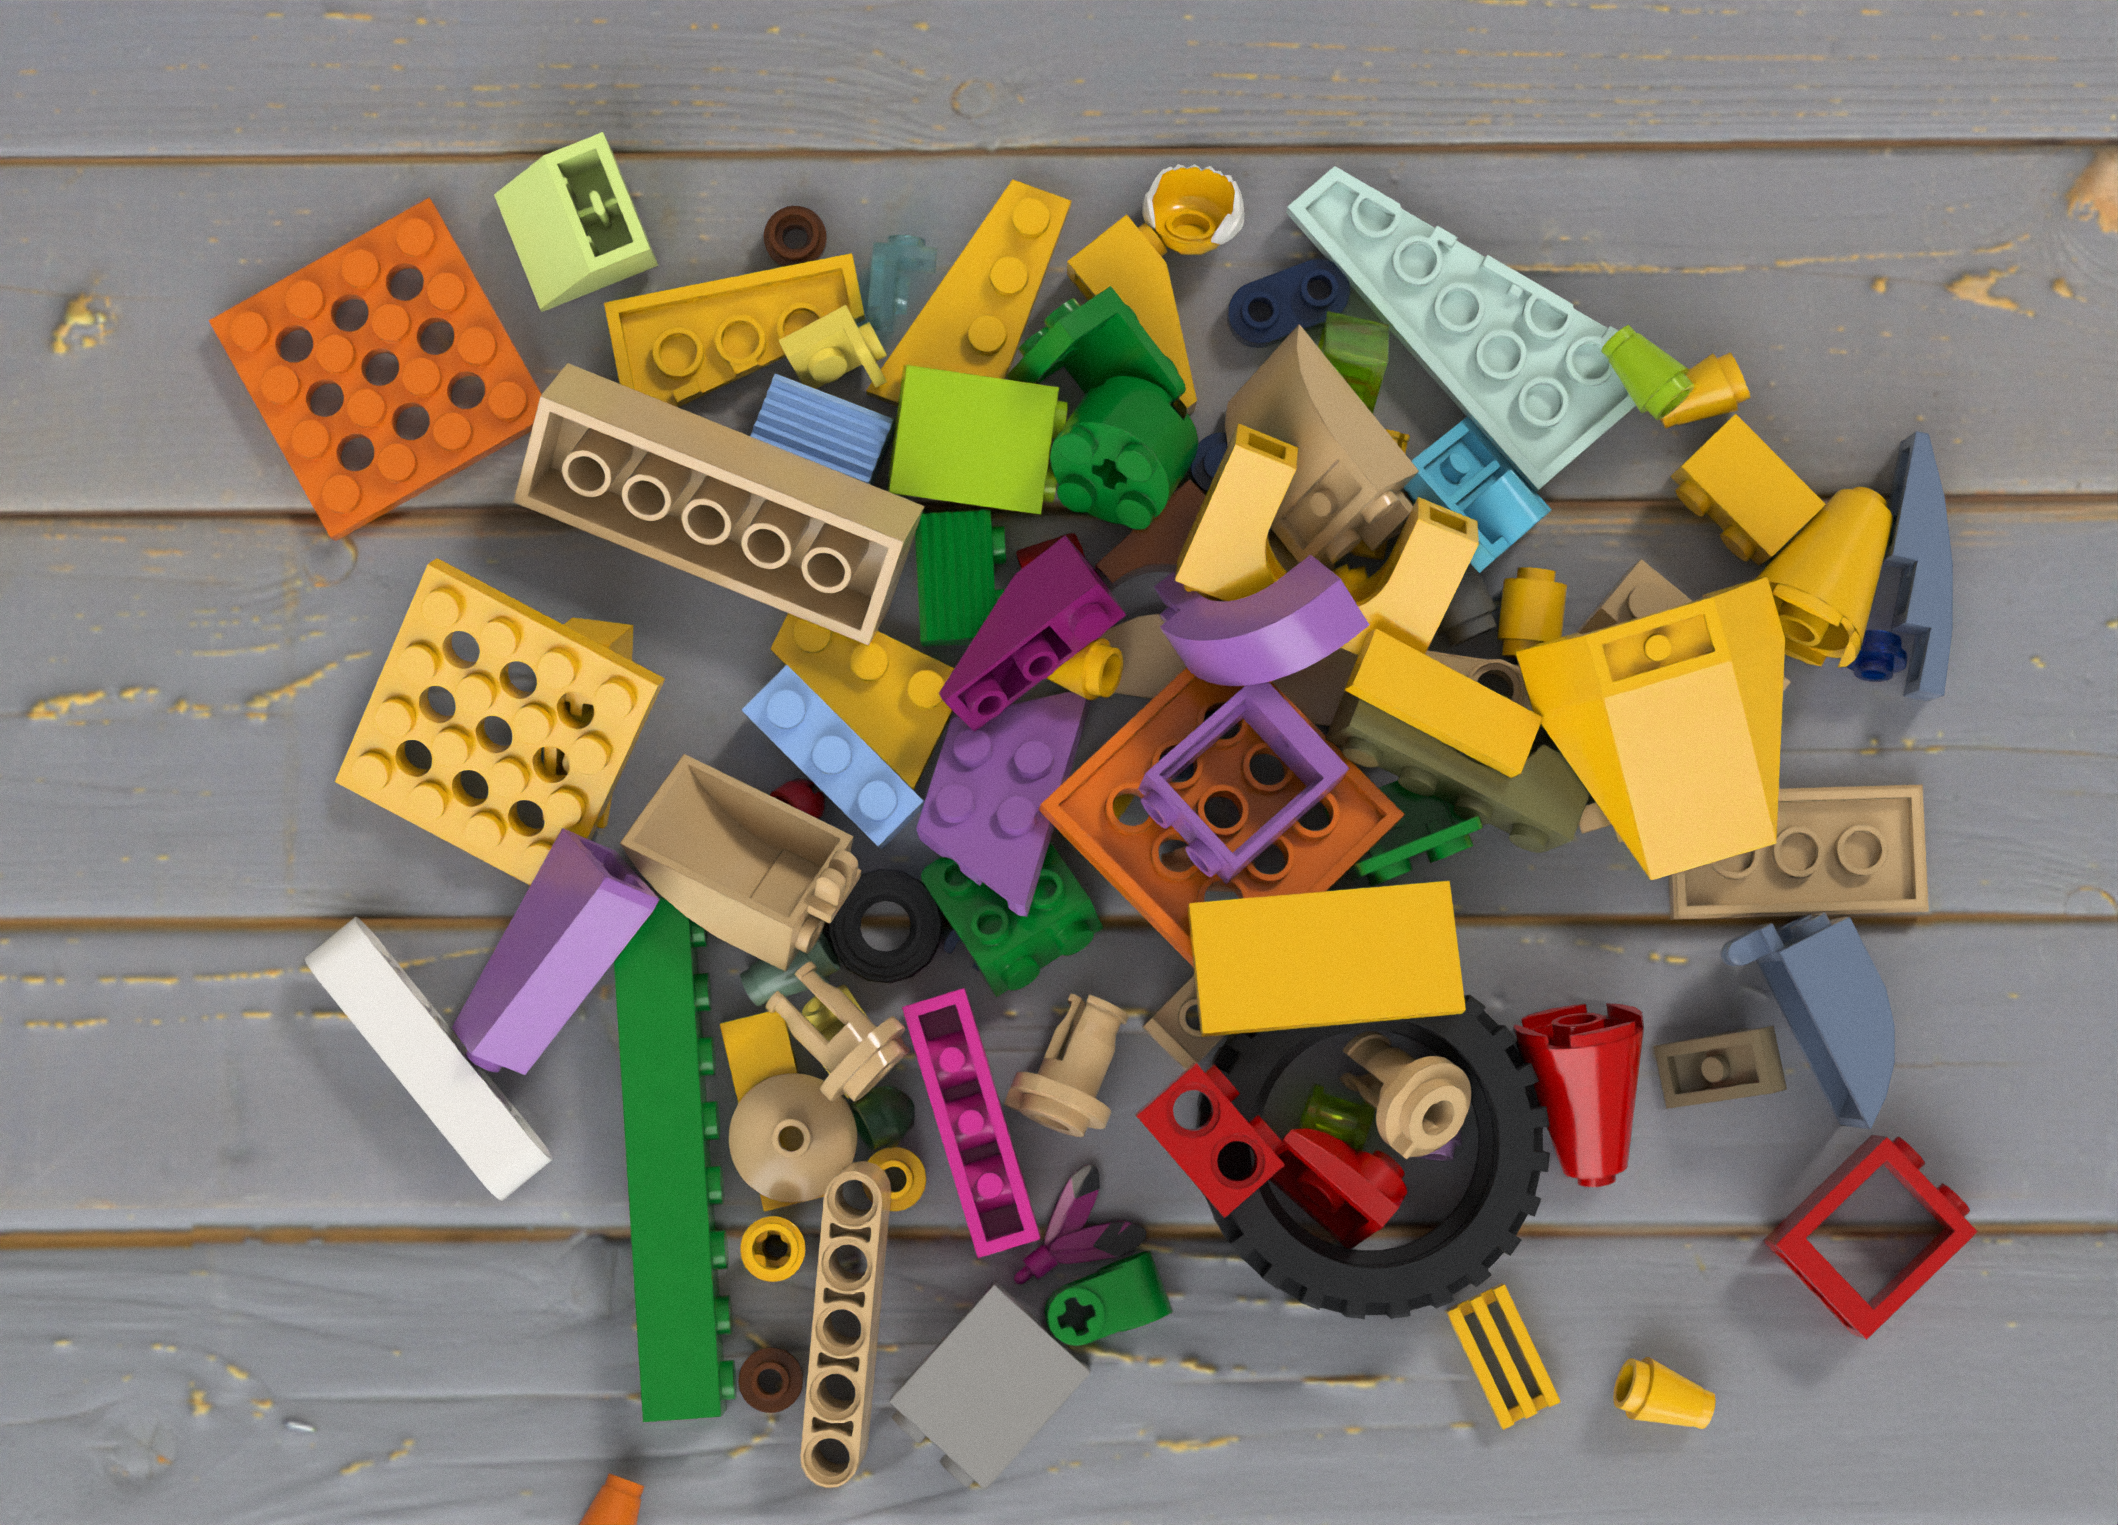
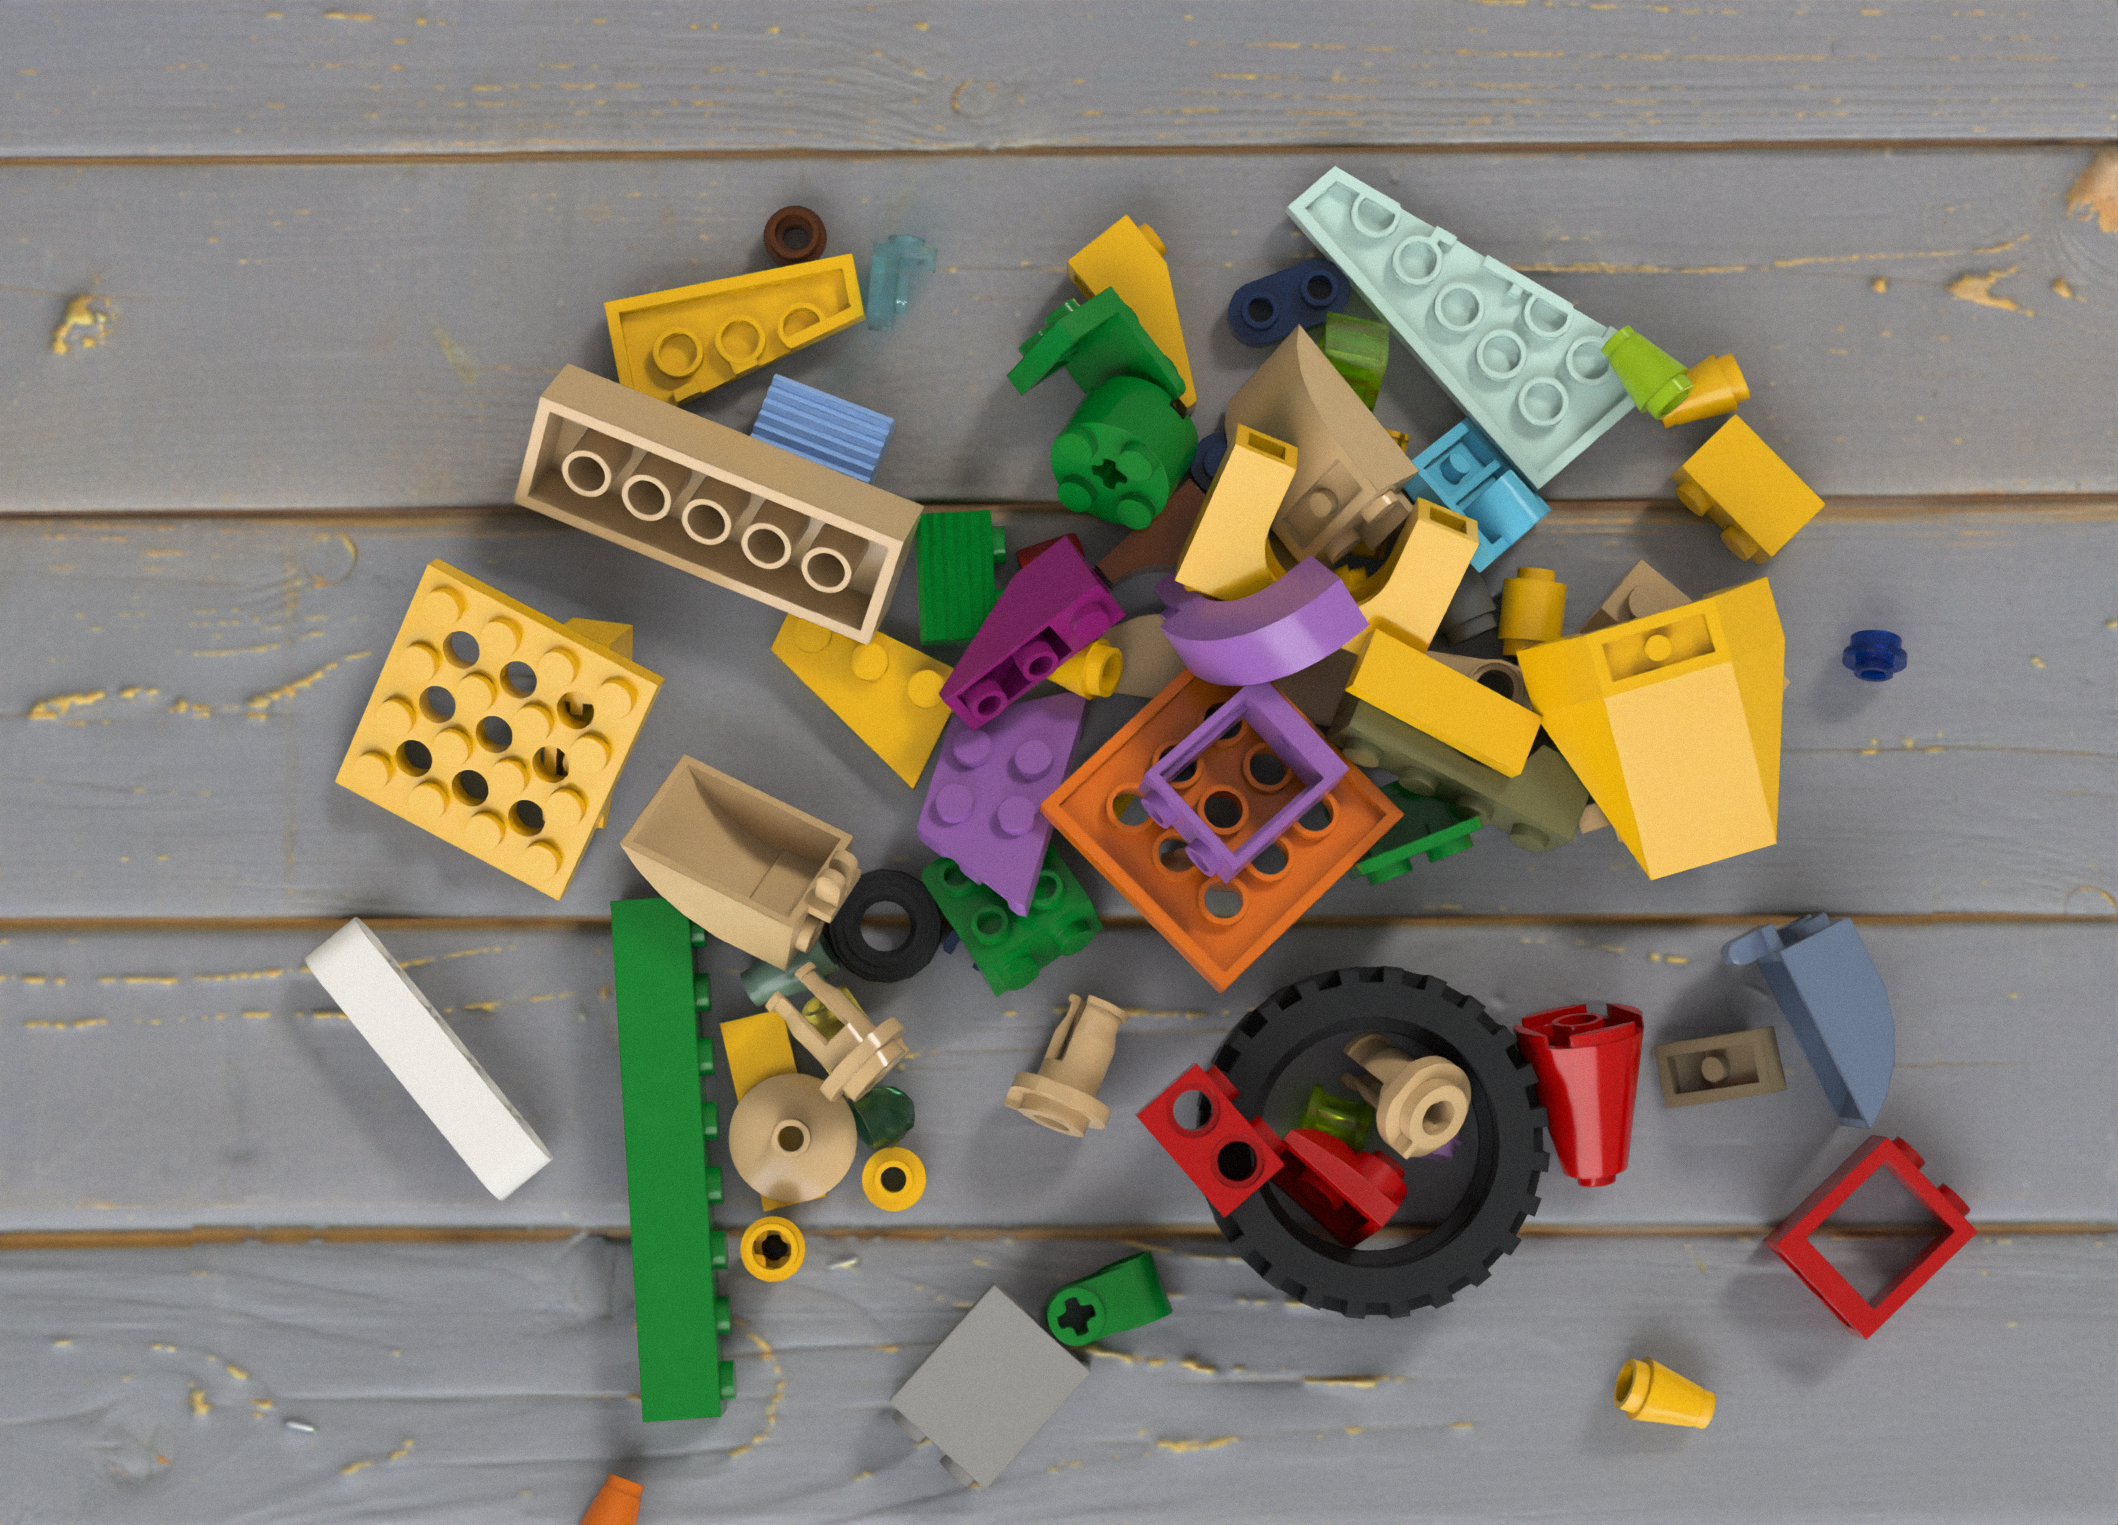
(310, 301): orange piece -> none
(552, 953): medium lavender slope -> none
(574, 223): yellowish green slope -> none
(775, 1359): reddish brown plate -> none
(800, 795): red hinge -> none
(831, 1351): tan beam -> none
(832, 348): light yellow bracket -> none
(833, 757): light blue brick -> none
(971, 1123): dark pink brick -> none
(975, 440): lime panel -> none
(987, 294): yellow wing -> none
(1066, 1238): magenta piece -> none
(1173, 1033): tan brick -> none
(1193, 209): yellow hair -> none
(1325, 958): yellow tile -> none
(1527, 1405): yellow tile -> none
(1830, 577): yellow cone -> none
(1832, 855): tan tile -> none
(1923, 551): sand blue slope -> none

